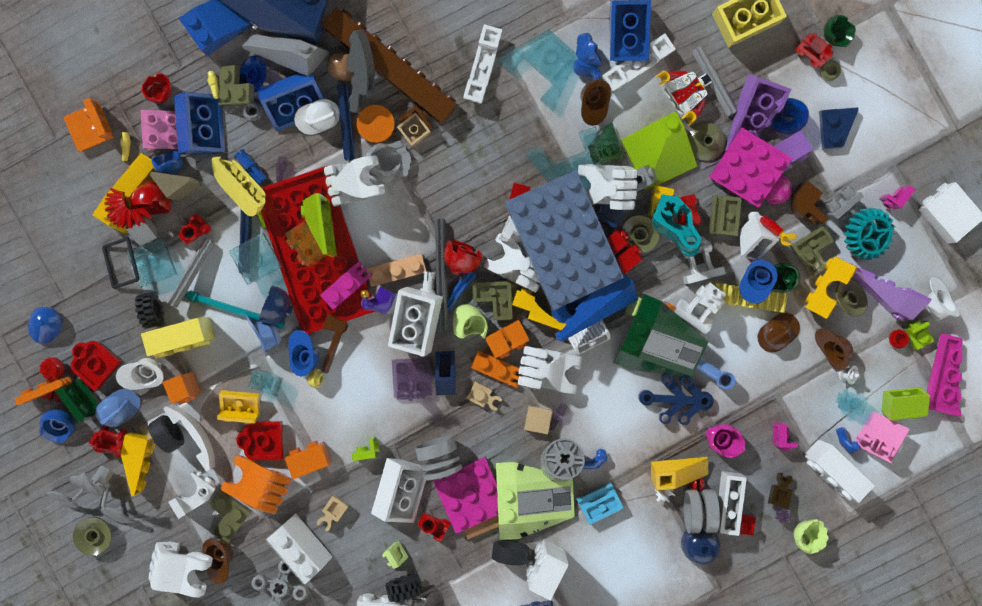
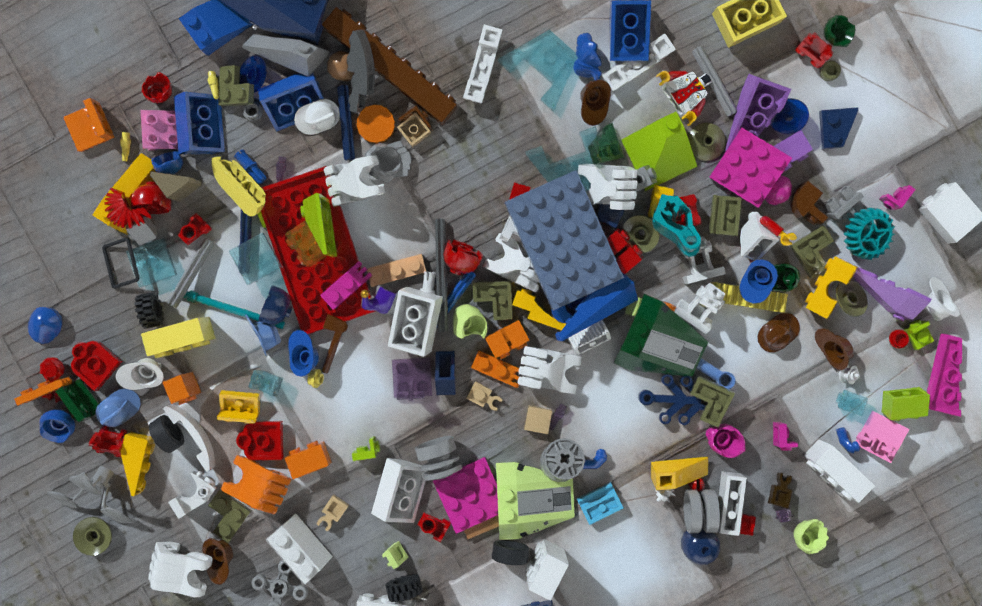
(717, 399): none -> olive plate

